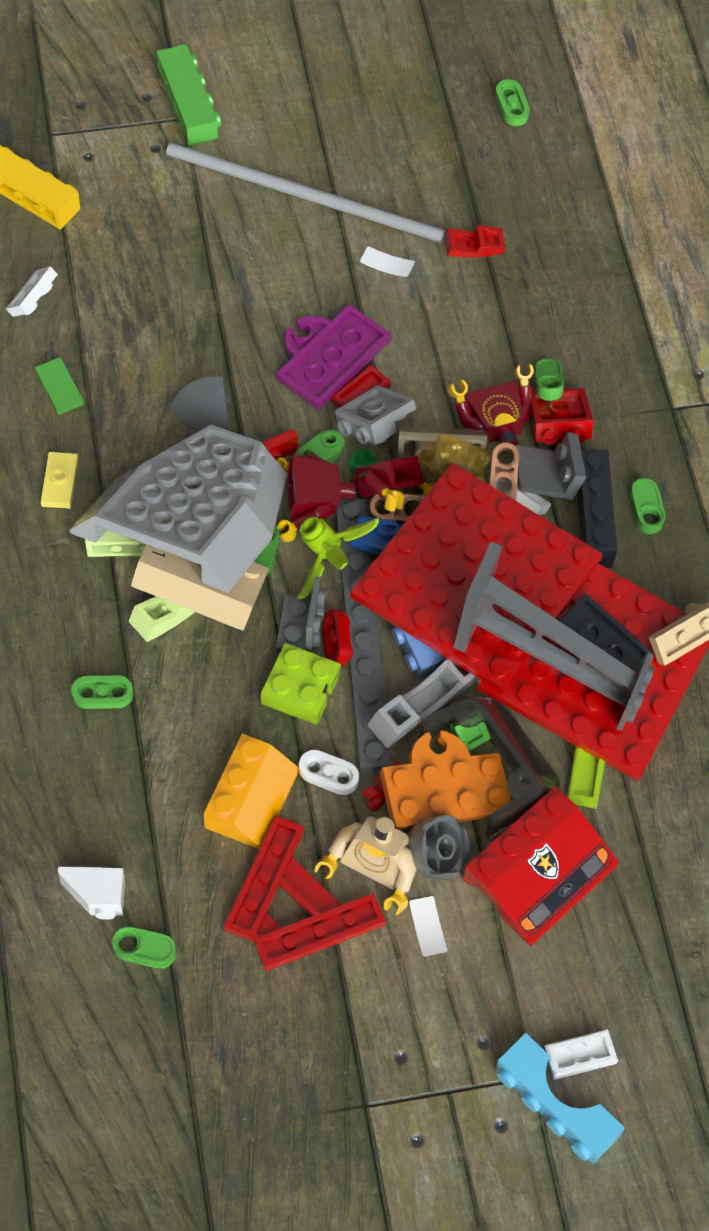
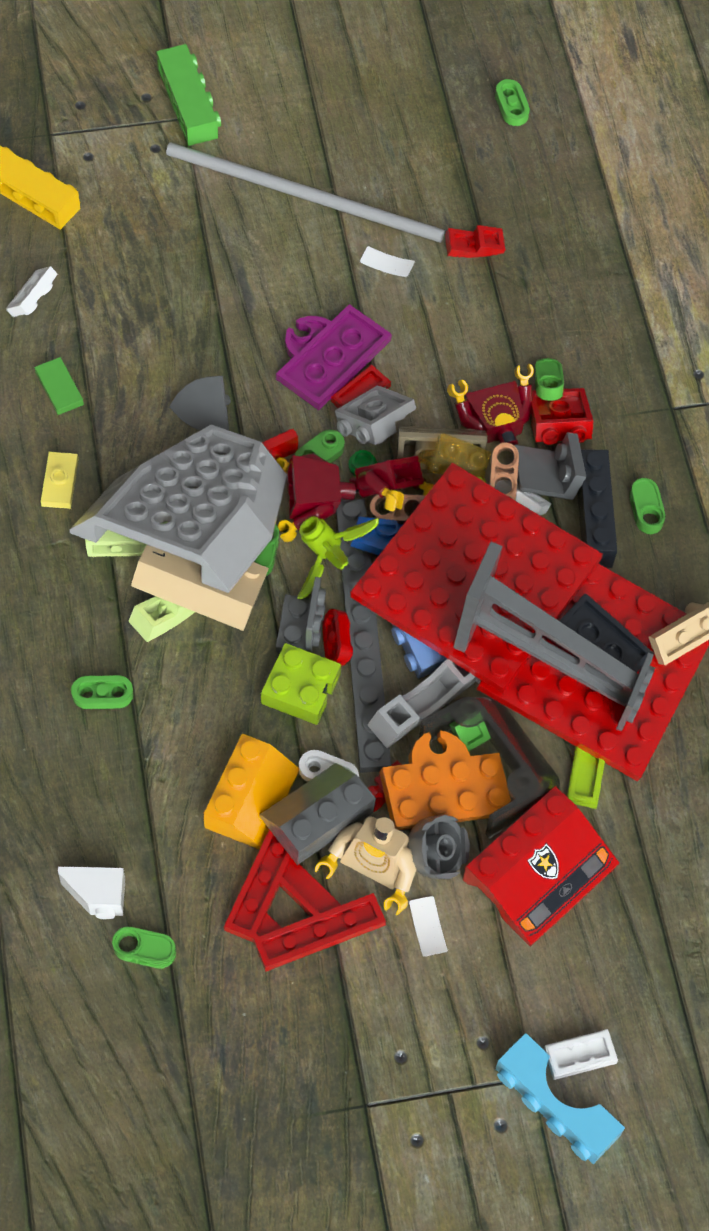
(319, 811): none -> dark grey slope

